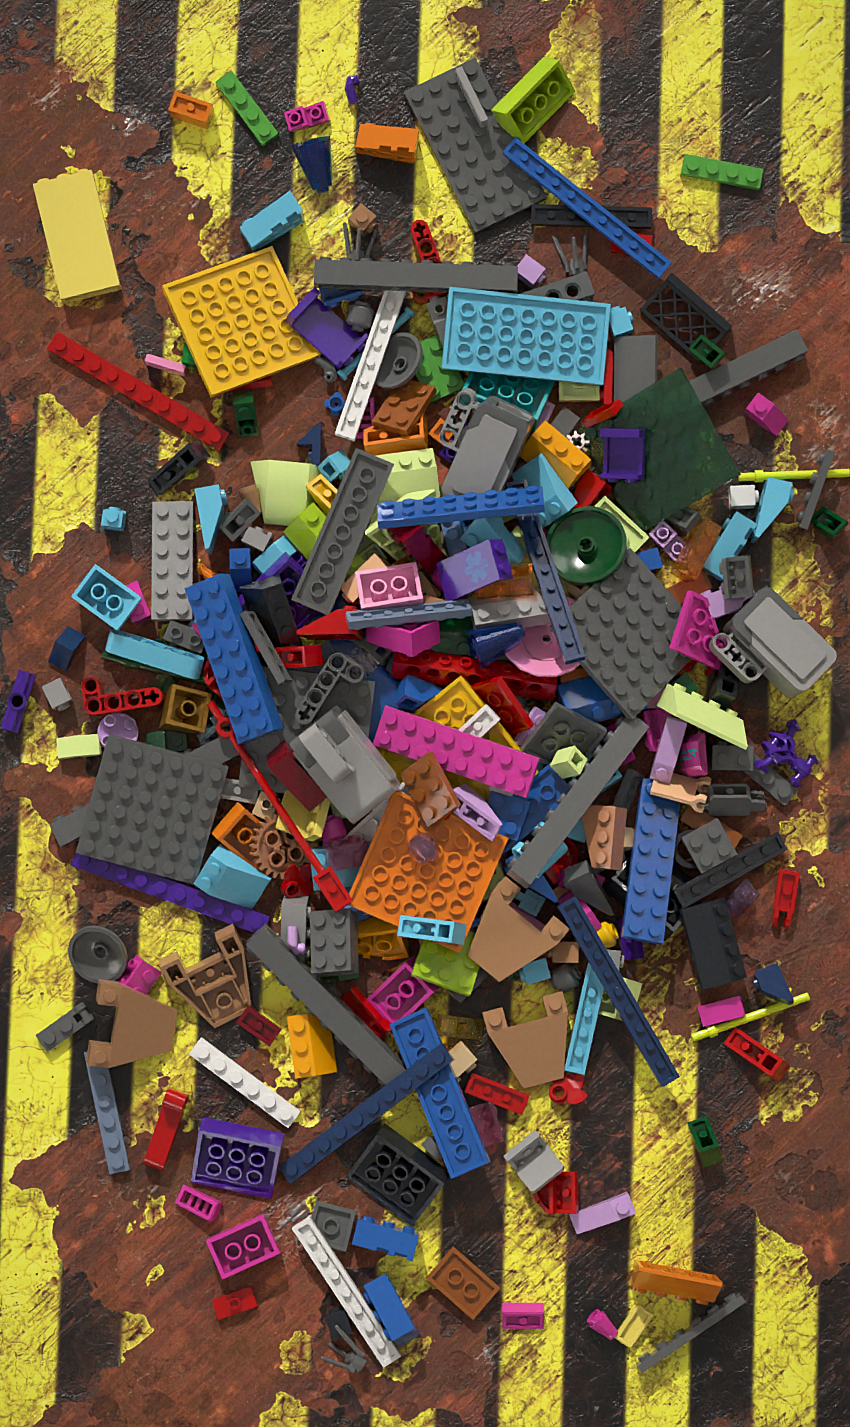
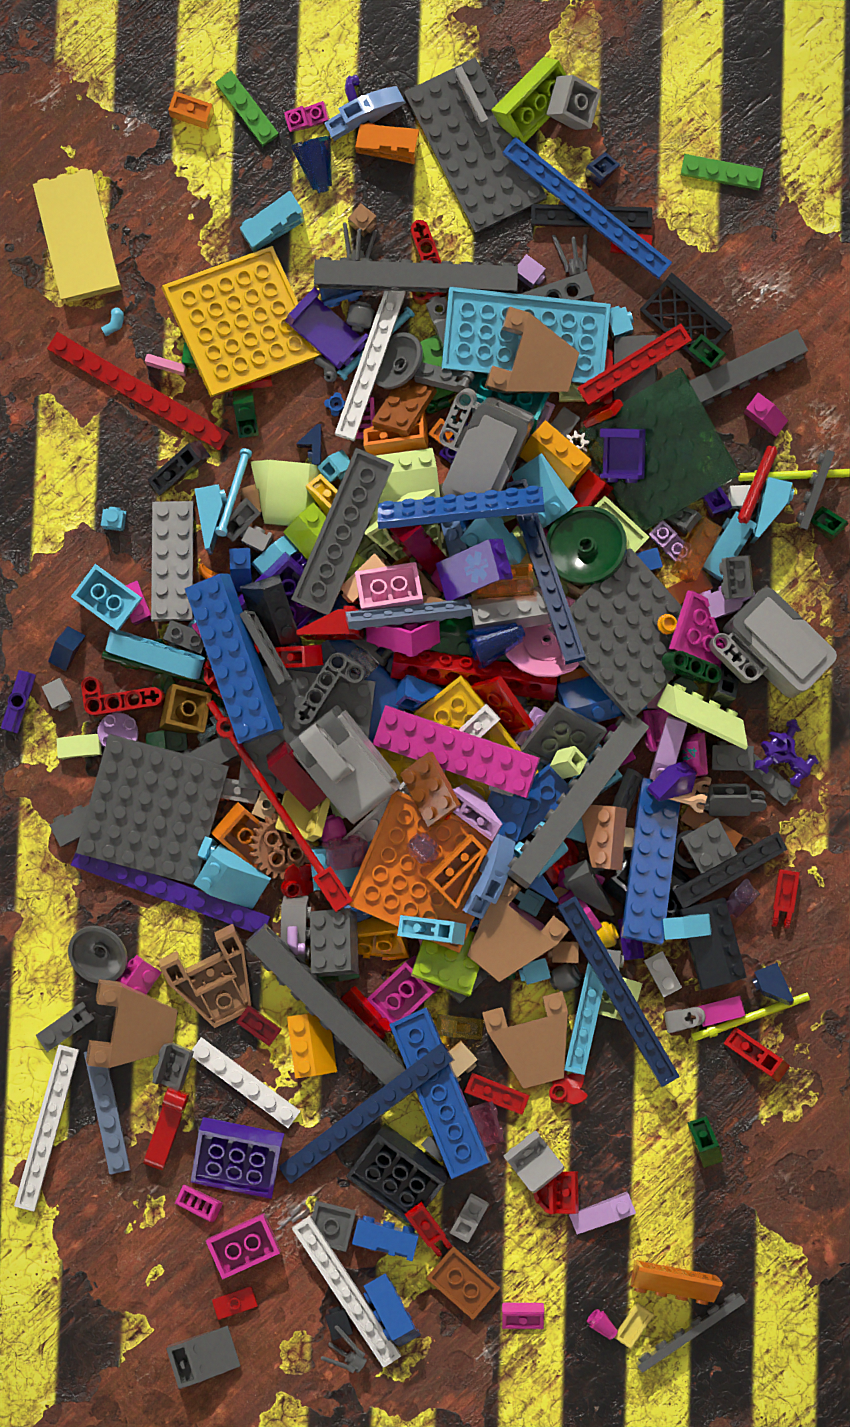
(46, 1128): none -> white plate
(115, 323): none -> medium azure arm
(172, 1066): none -> dark grey bracket
(202, 1356): none -> dark grey slope
(207, 848): none -> medium azure plate
(245, 454): none -> medium azure bar
(365, 108): none -> medium blue slope
(427, 1227): none -> red hinge
(435, 406): none -> dark green arm
(443, 378): none -> dark grey plate
(455, 872): none -> orange wedge
(469, 1218): none -> light grey slope
(493, 877): none -> medium blue slope
(541, 362): none -> medium nougat wedge
(573, 102): none -> light grey brick
(601, 169): none -> dark blue slope
(634, 364): none -> red plate
(662, 974): none -> white plate
(667, 624): none -> light orange plate
(673, 782): none -> dark purple slope
(681, 1019): none -> light grey piece
(687, 926): none -> medium azure slope
(699, 669): none -> dark green beam
(717, 503): none -> dark purple slope
(757, 484): none -> red axle

